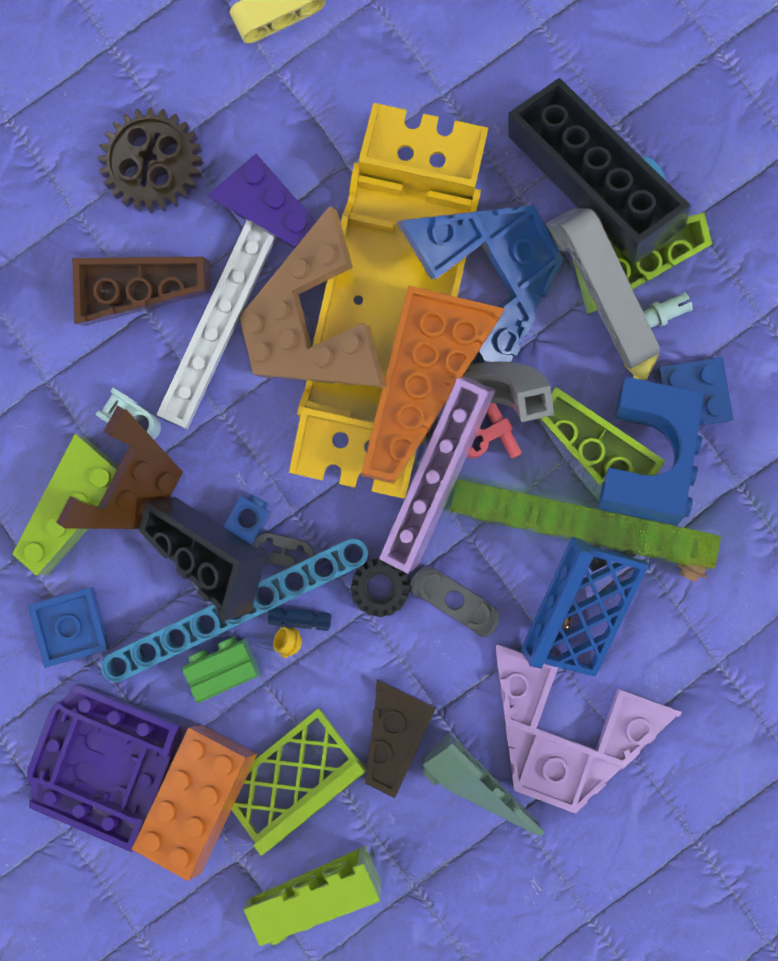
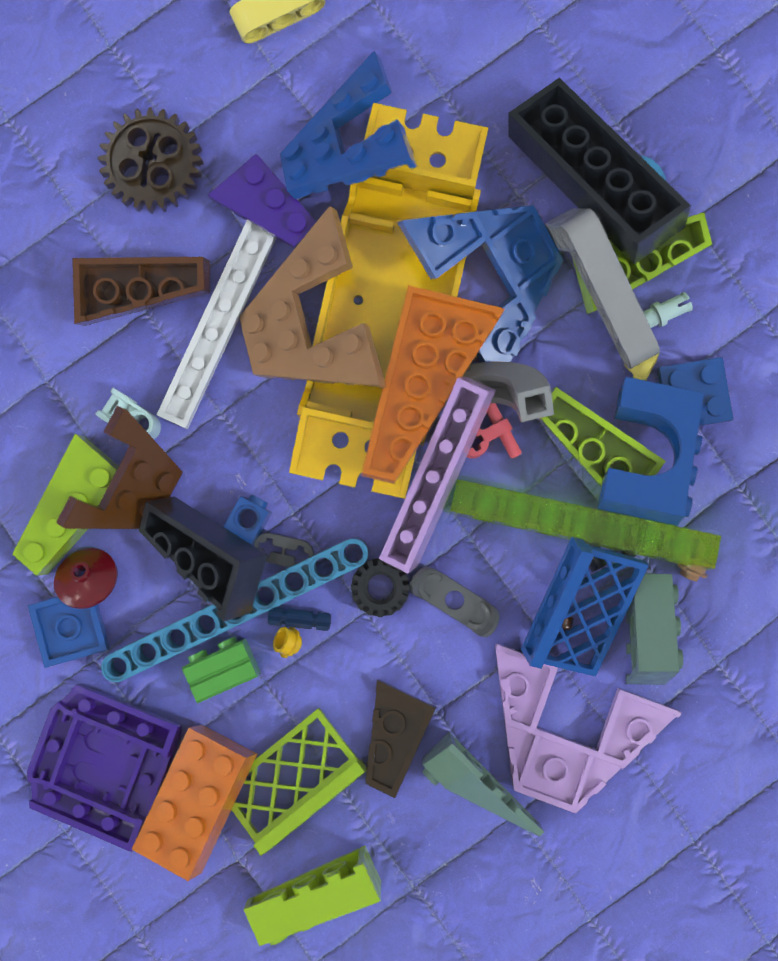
(91, 587): none -> dark red dish
(317, 152): none -> blue wing
(654, 631): none -> sand green wedge

